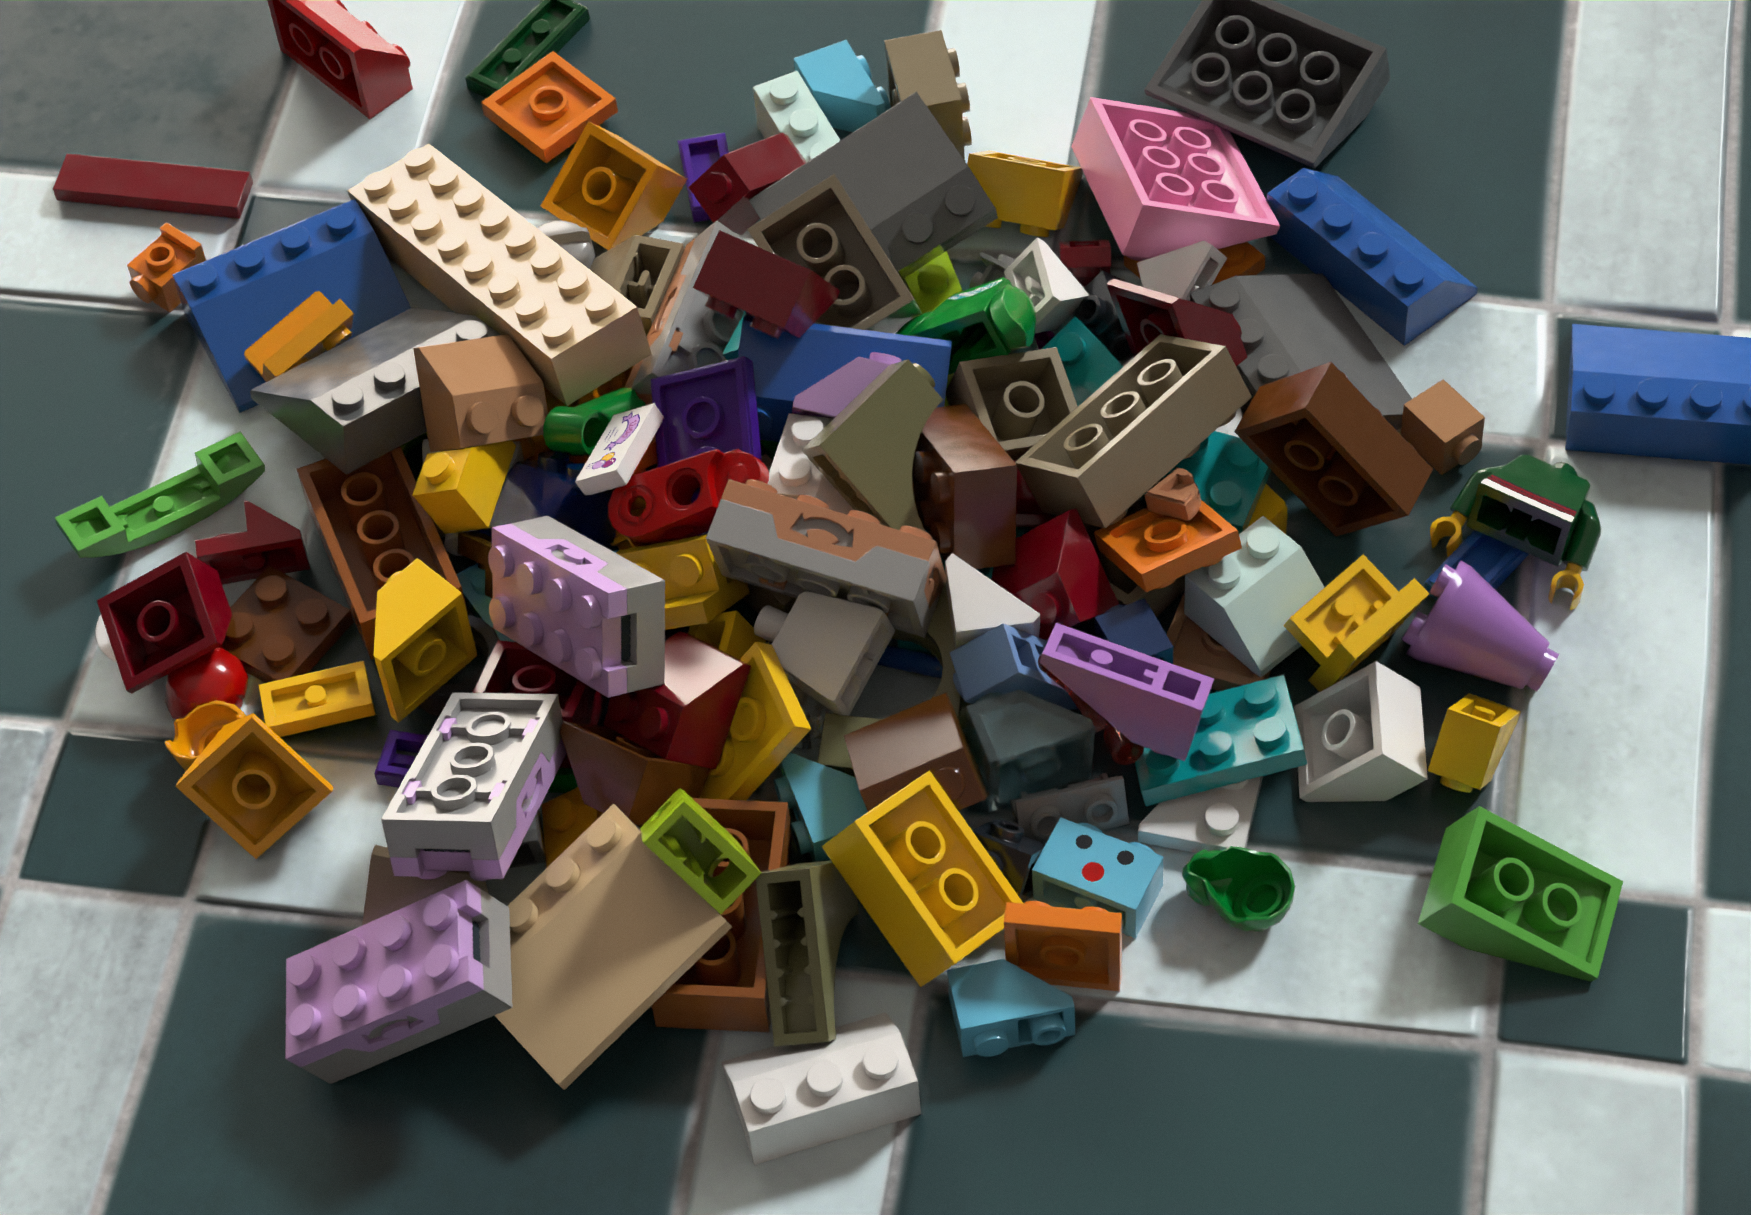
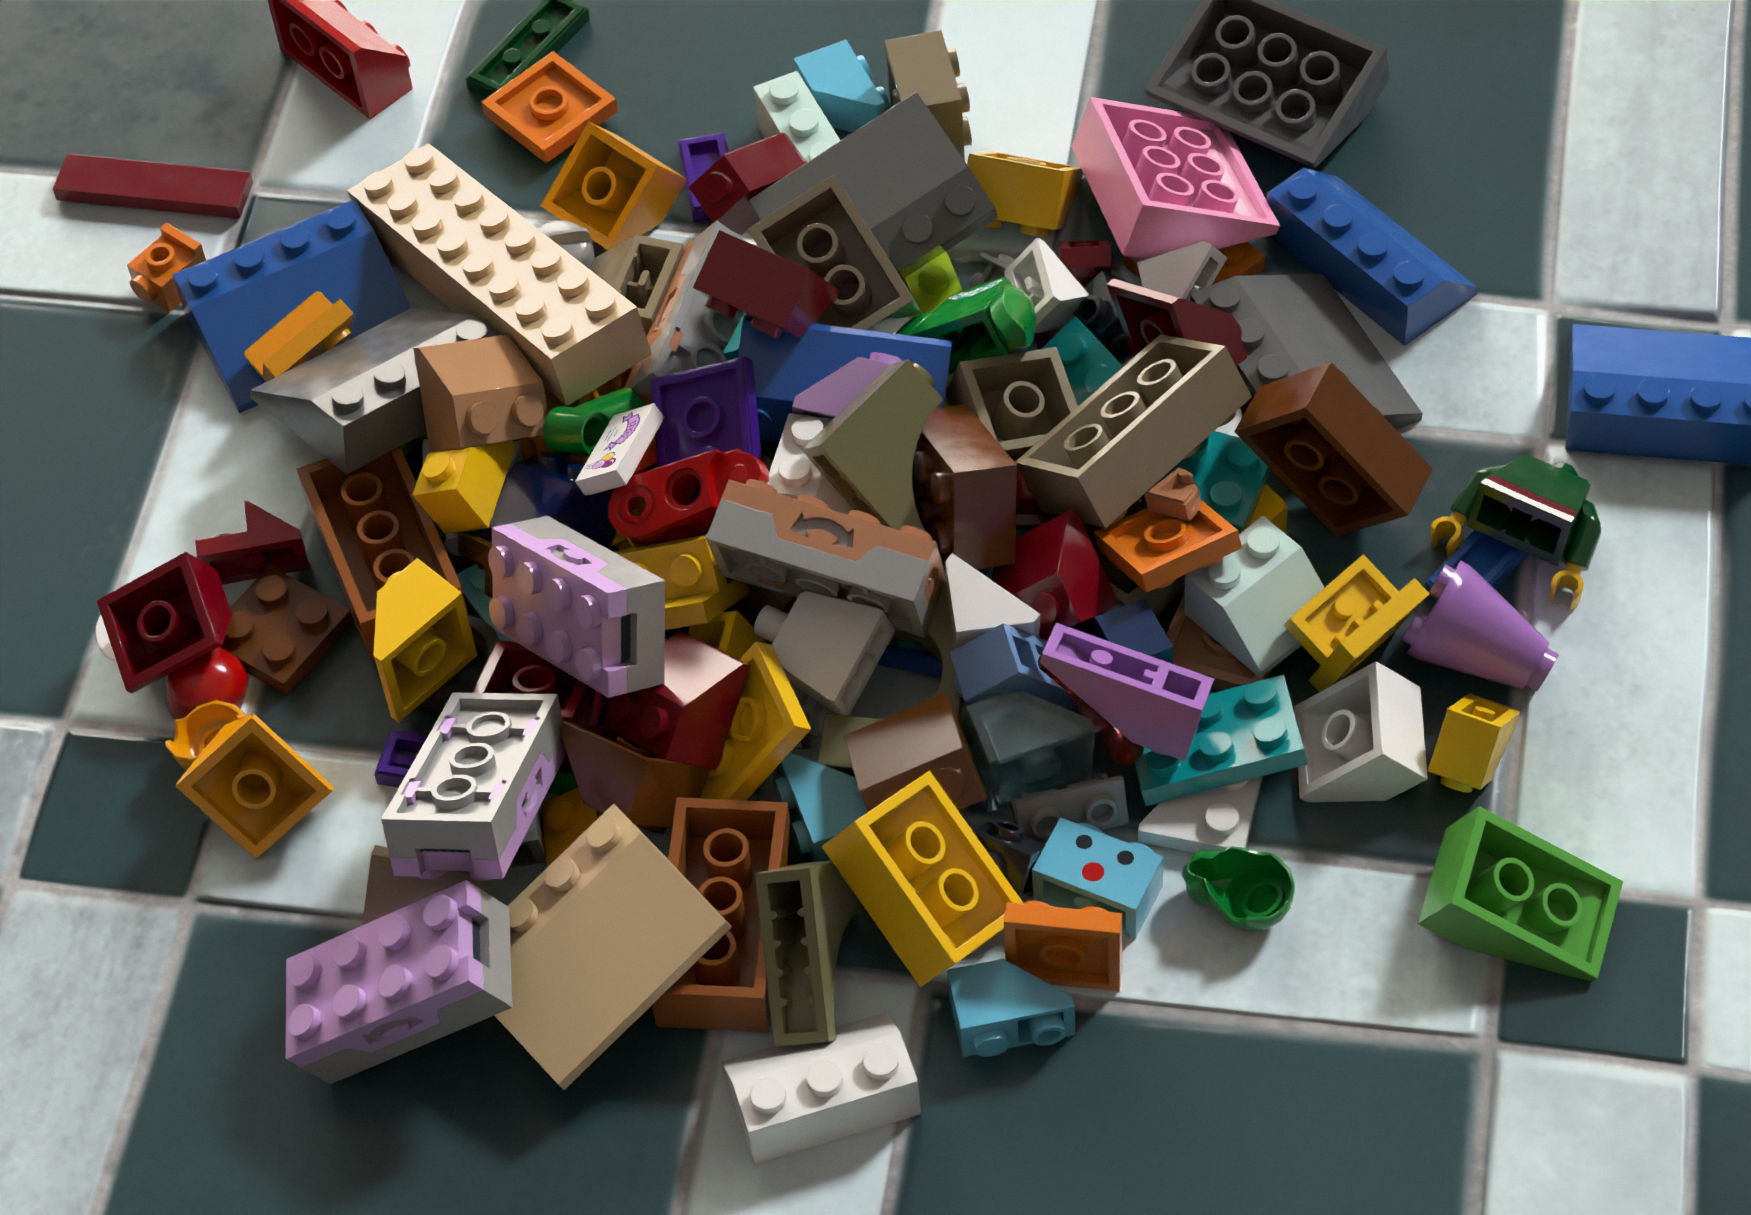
(166, 508): bright green slope -> none
(317, 699): yellow plate -> none
(694, 846): lime torso -> none
(1443, 427): medium nougat brick -> none

